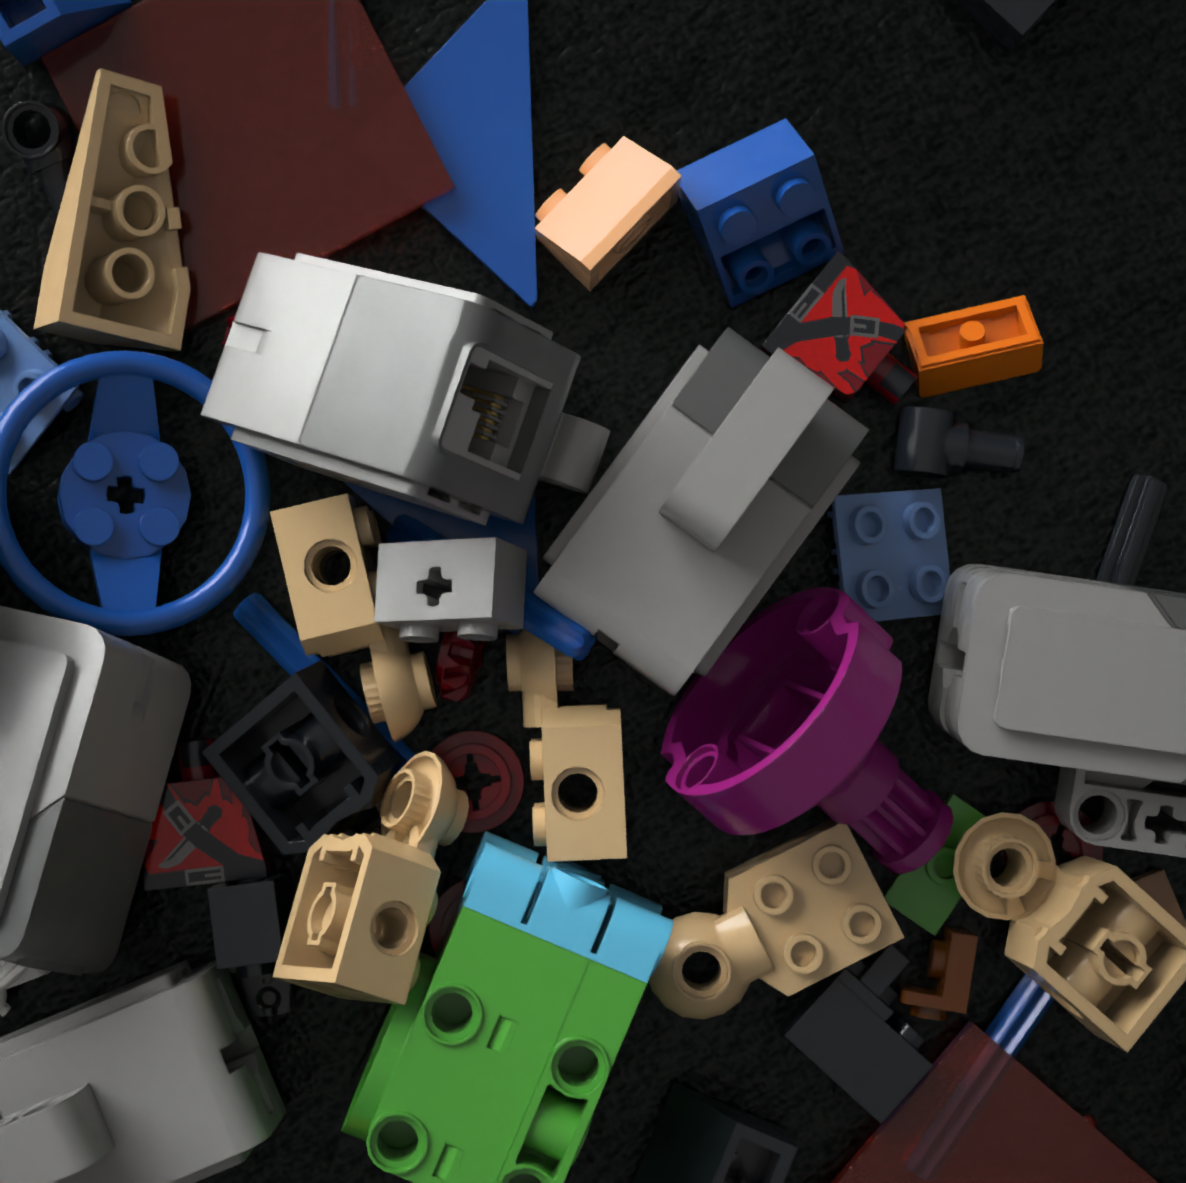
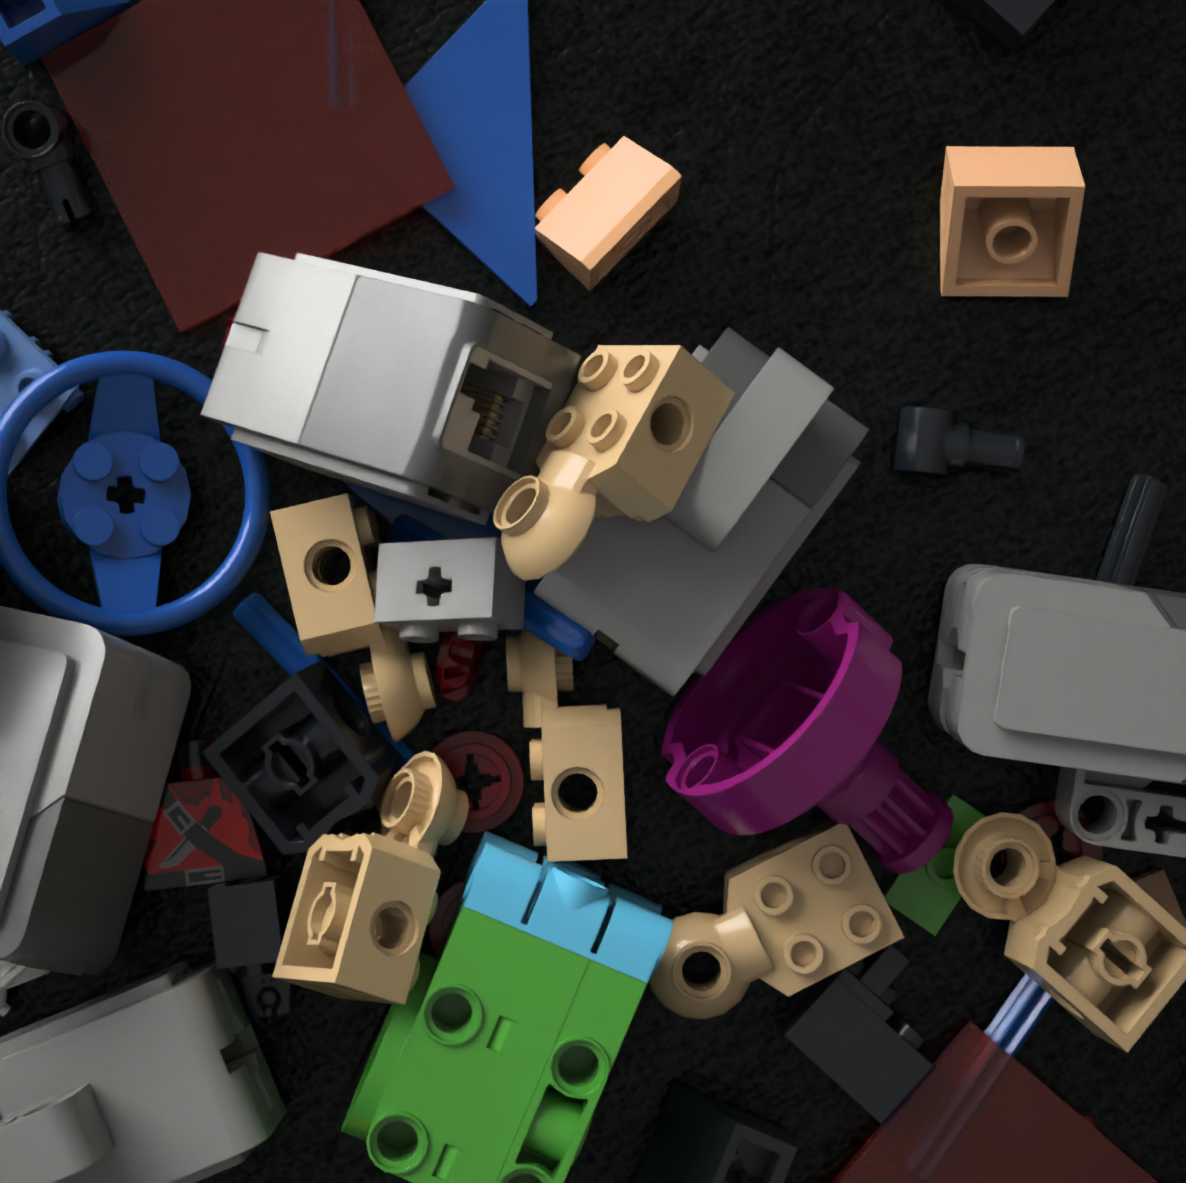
(115, 243): tan wedge -> none
(612, 451): none -> tan brick
(760, 212): blue slope -> none
(844, 334): torso -> none
(891, 552): medium blue hinge -> none
(951, 967): reddish brown bracket -> none
(973, 346): orange slope -> none
(1009, 220): none -> light nougat slope

